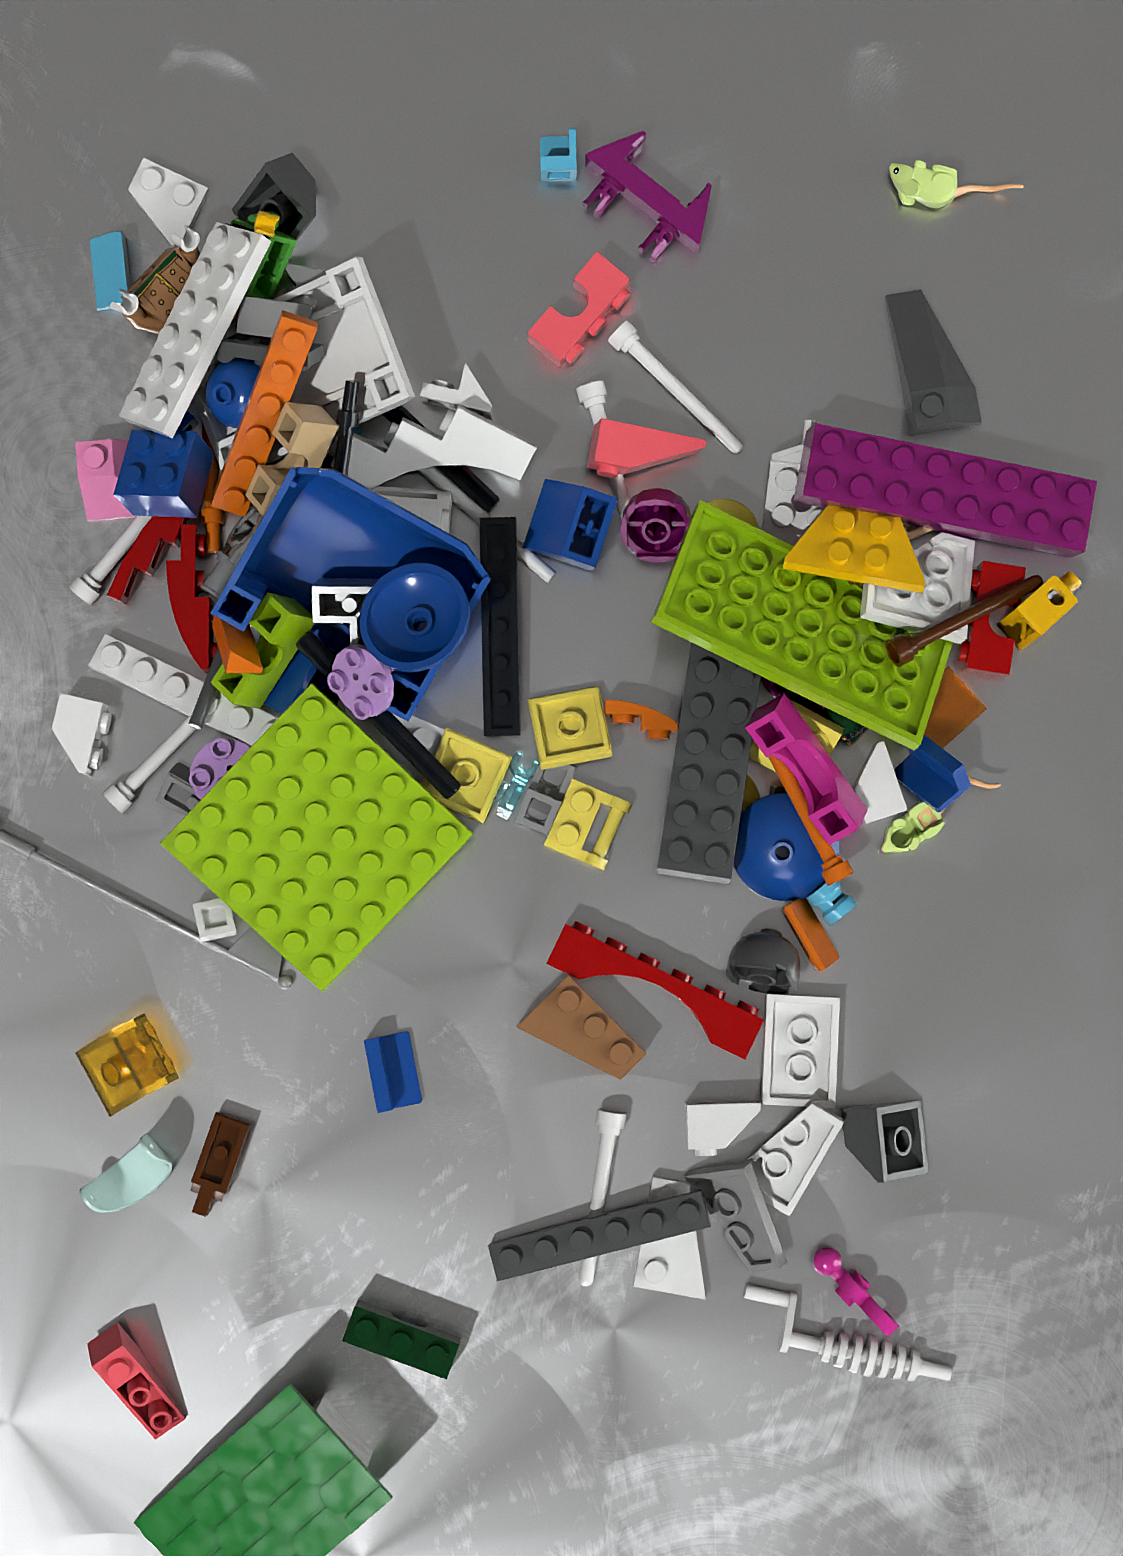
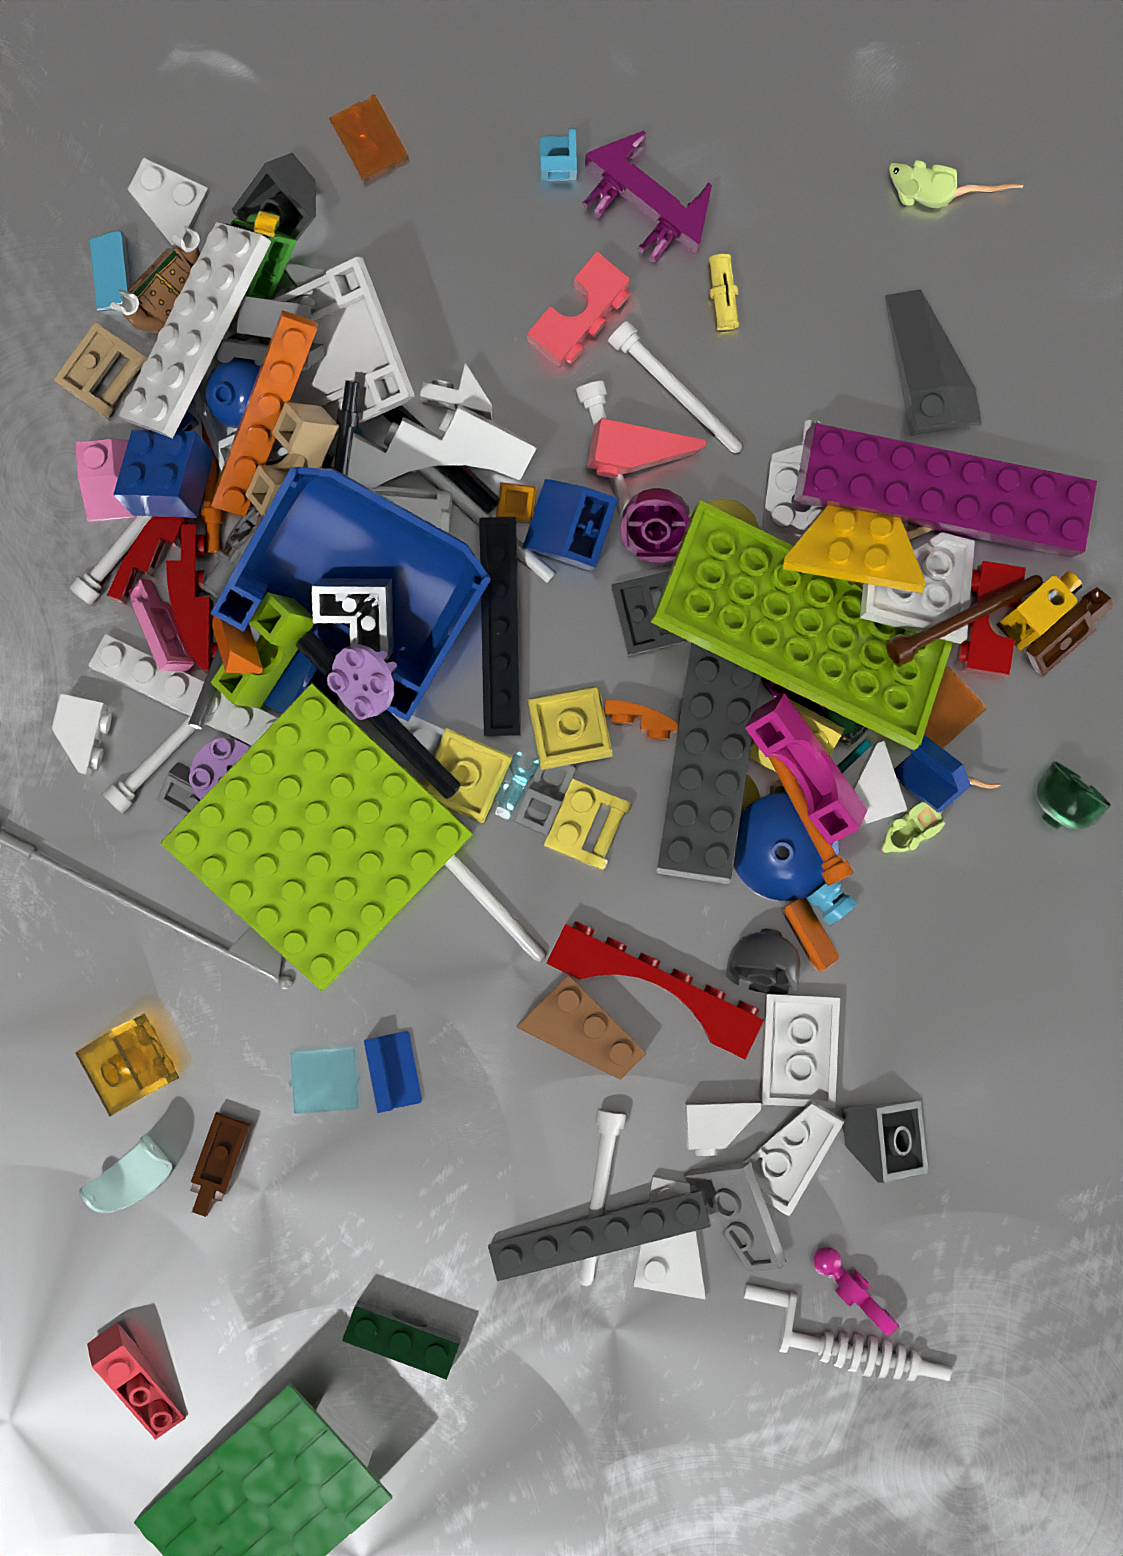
(91, 363): none -> tan plate
(160, 628): none -> bright pink hinge
(214, 920): white plate -> none
(324, 1080): none -> clear light blue piece
(368, 138): none -> clear orange plate
(401, 604): blue dish -> none
(495, 908): none -> white piece
(516, 501): none -> light orange tile
(635, 614): none -> dark grey plate
(724, 292): none -> light yellow pin
(854, 755): none -> teal piece
(1068, 631): none -> reddish brown hinge
(1068, 799): none -> clear green cylinder

